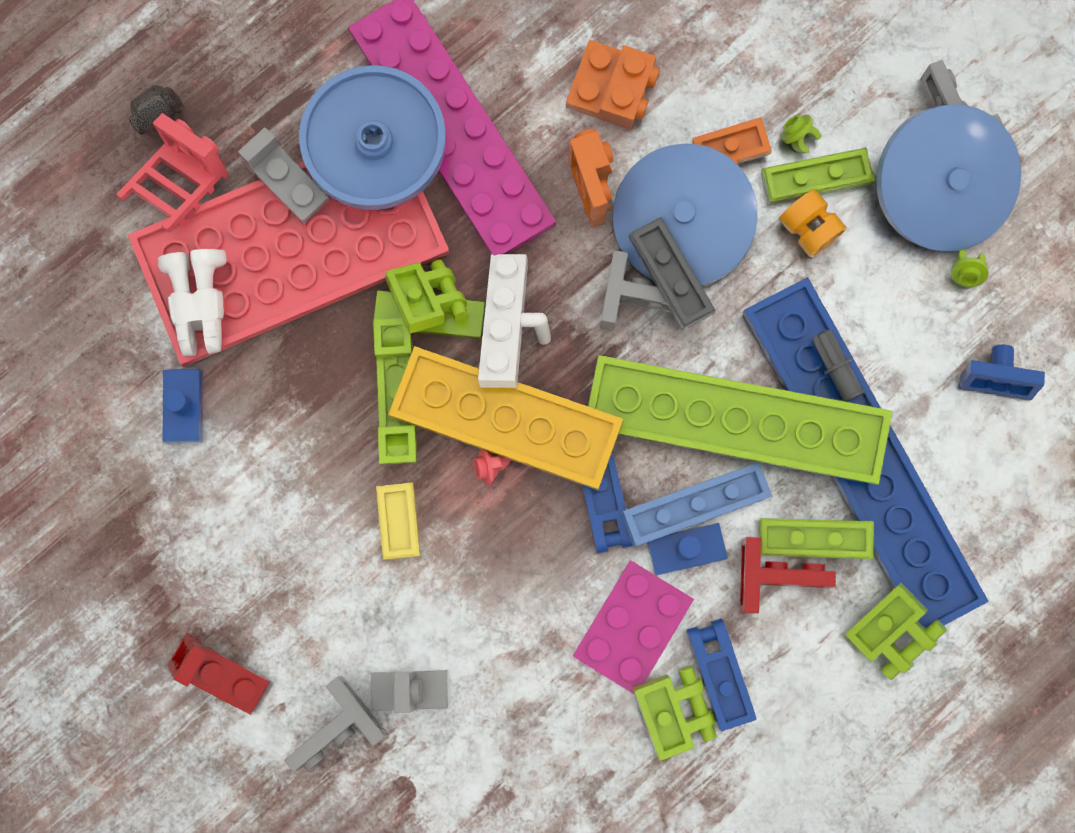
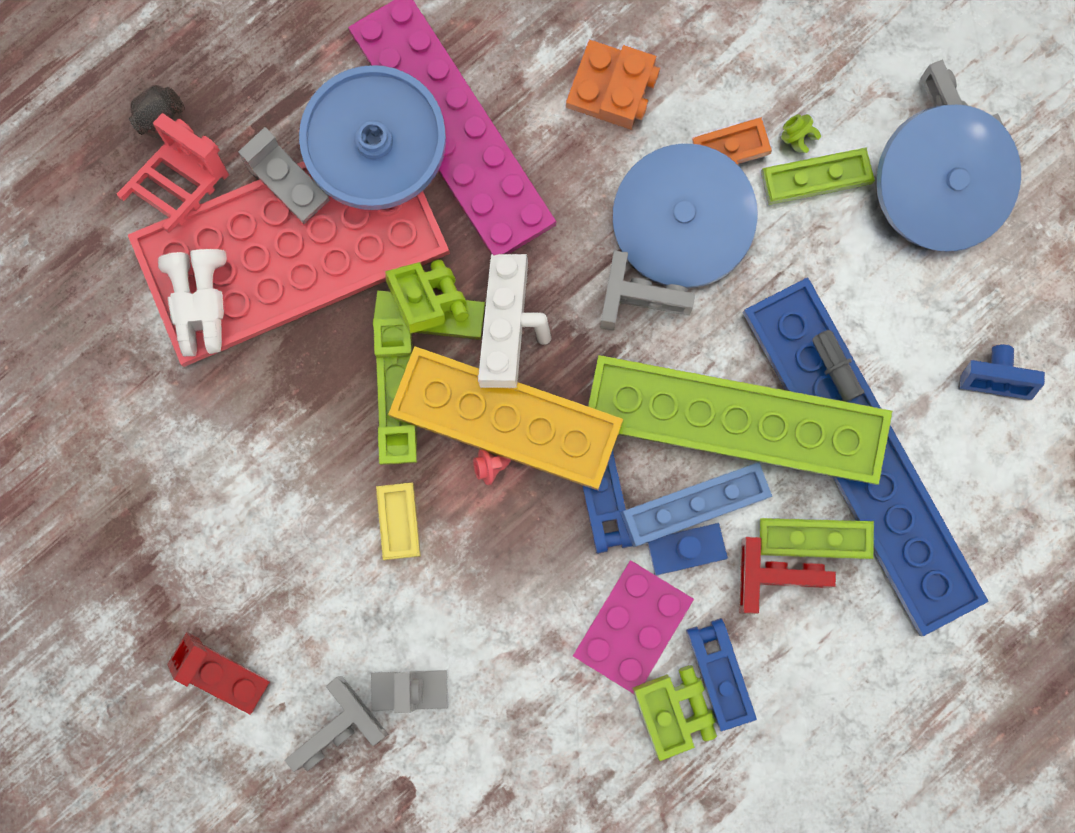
(182, 406): blue tile -> none
(590, 169): orange plate -> none
(672, 273): dark grey tile -> none
(806, 212): light orange wheel -> none
(887, 622): lime plate -> none
(969, 271): lime plate -> none

